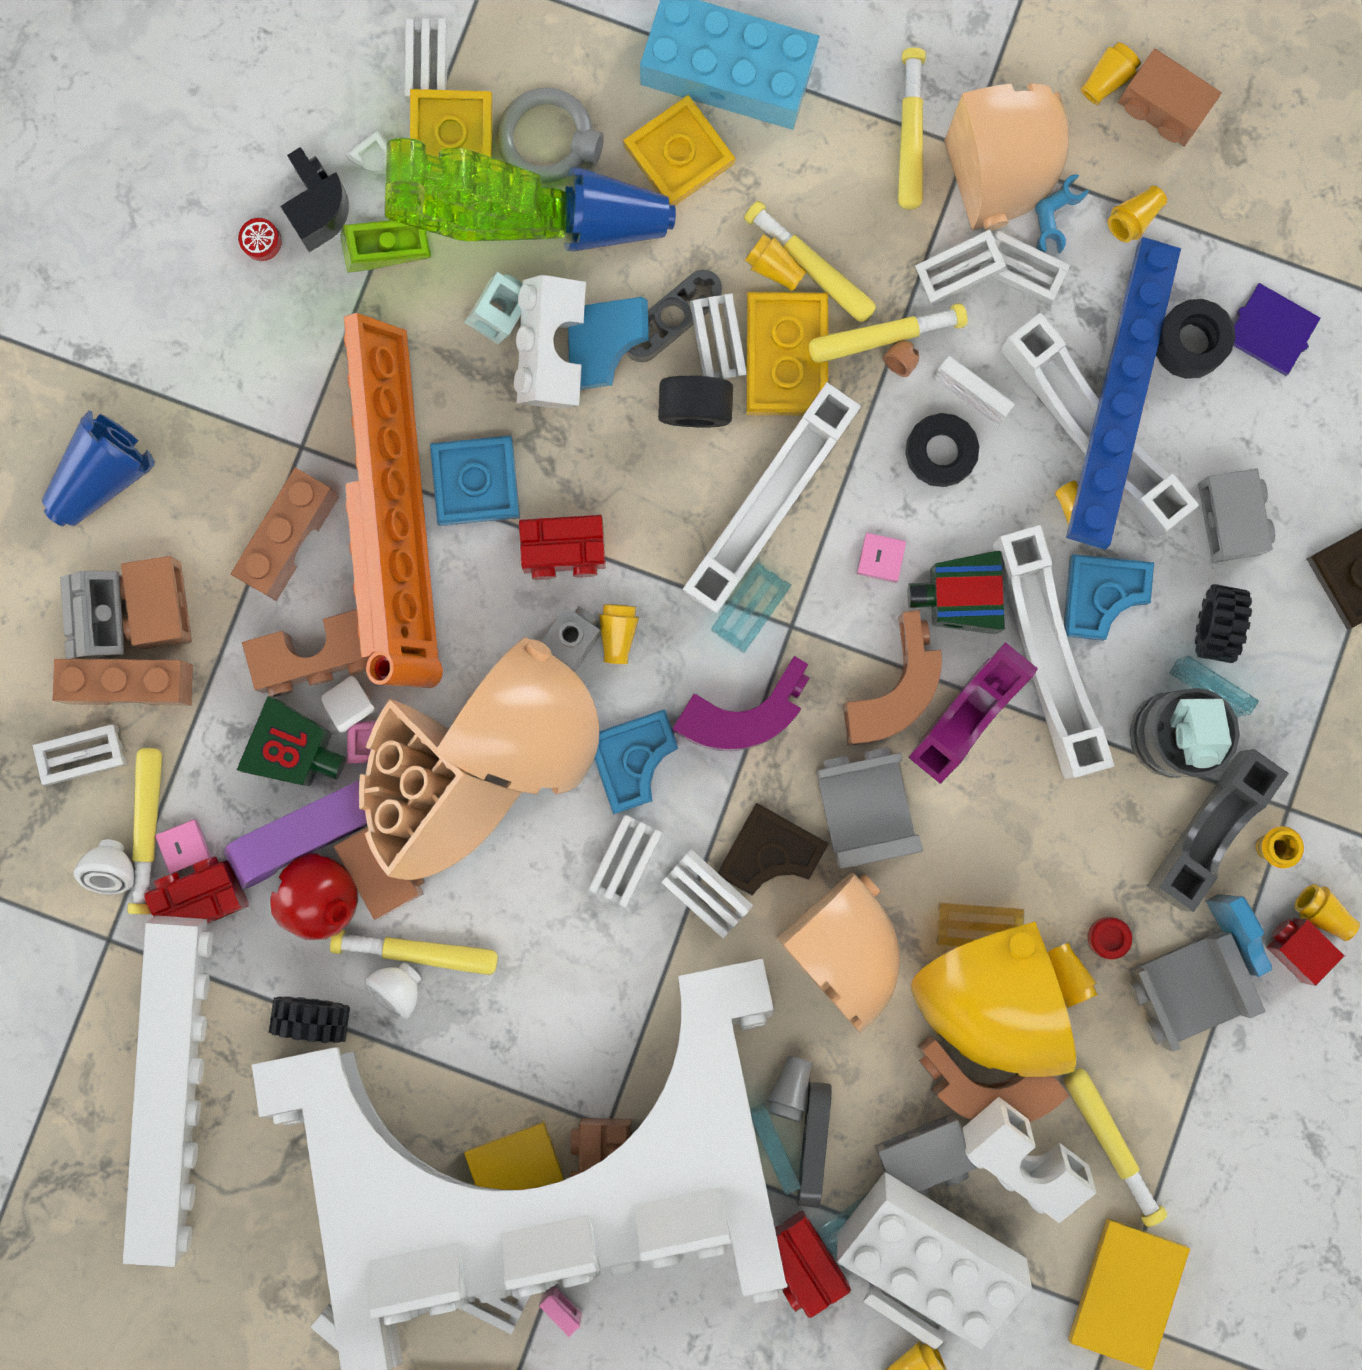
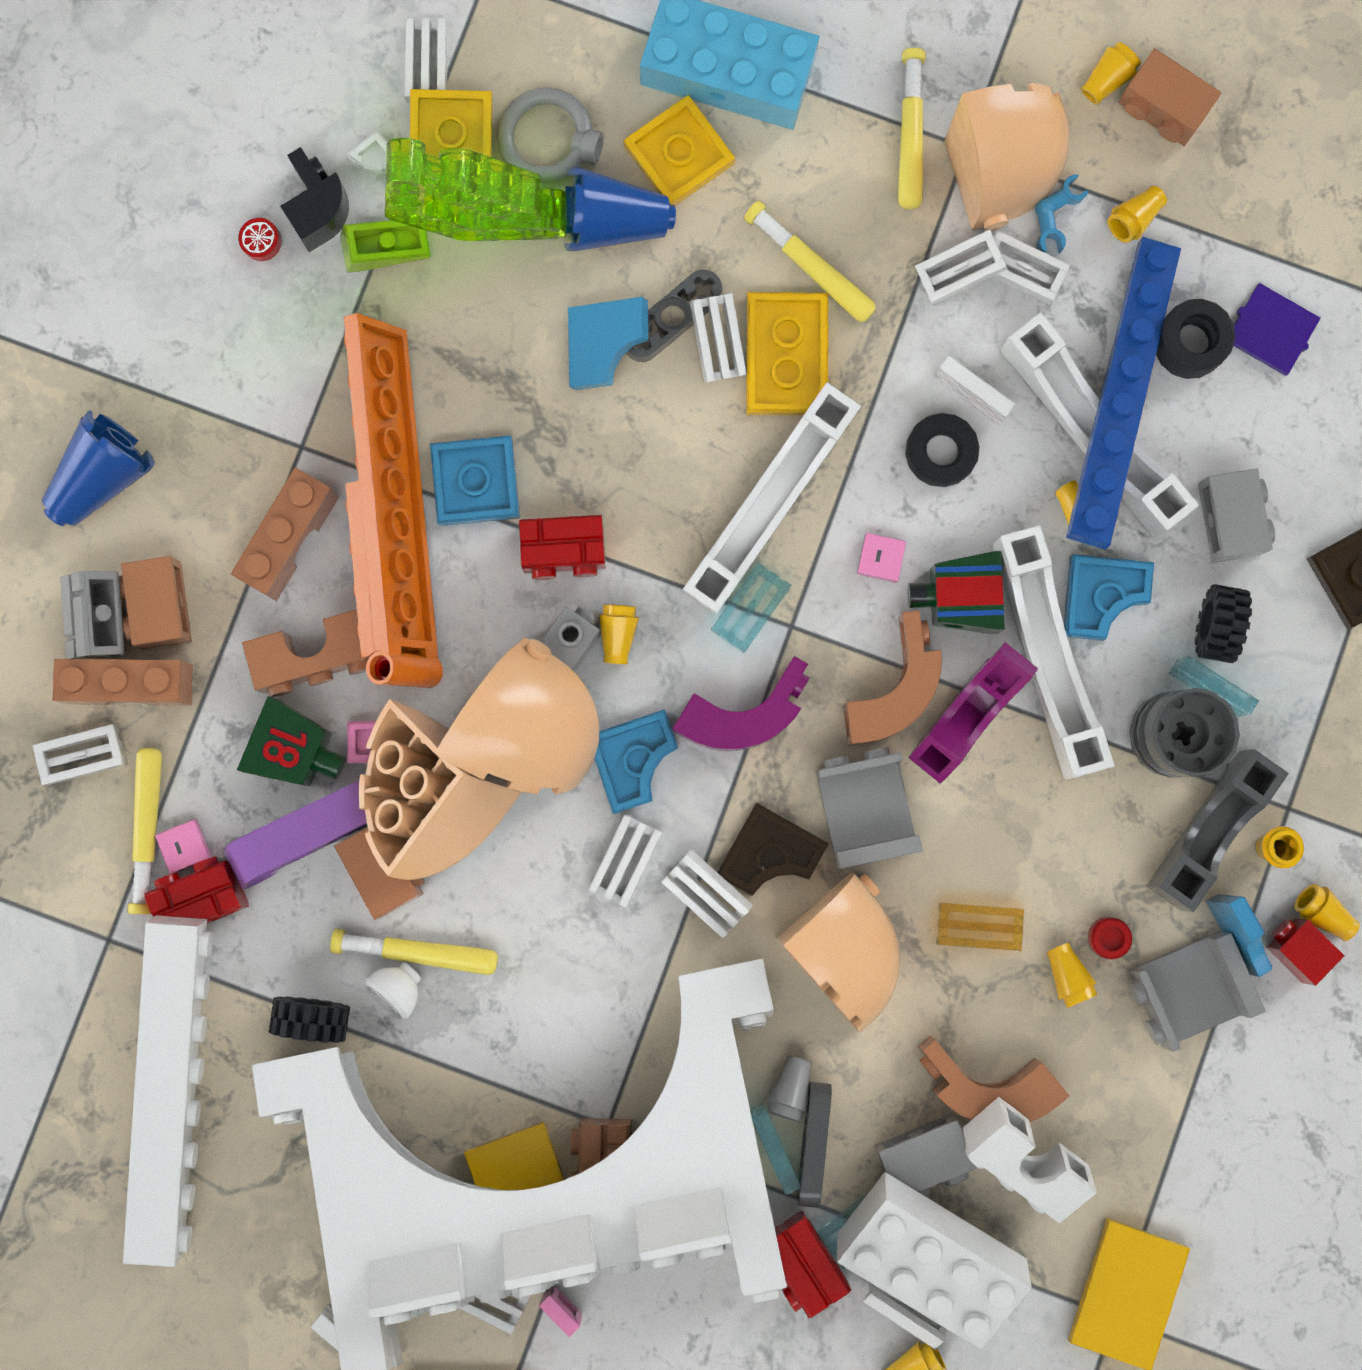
(105, 869): white brick -> none
(314, 898): red cylinder -> none
(347, 703): white slope -> none
(488, 319): light aqua brick -> none
(541, 374): white arch -> none
(695, 401): black tyre -> none
(775, 263): yellow cone -> none
(870, 337): light yellow piece -> none
(901, 358): nougat hinge -> none
(1000, 1004): yellow brick -> none
(1104, 1128): light yellow piece -> none
(1202, 731): light aqua brick -> none

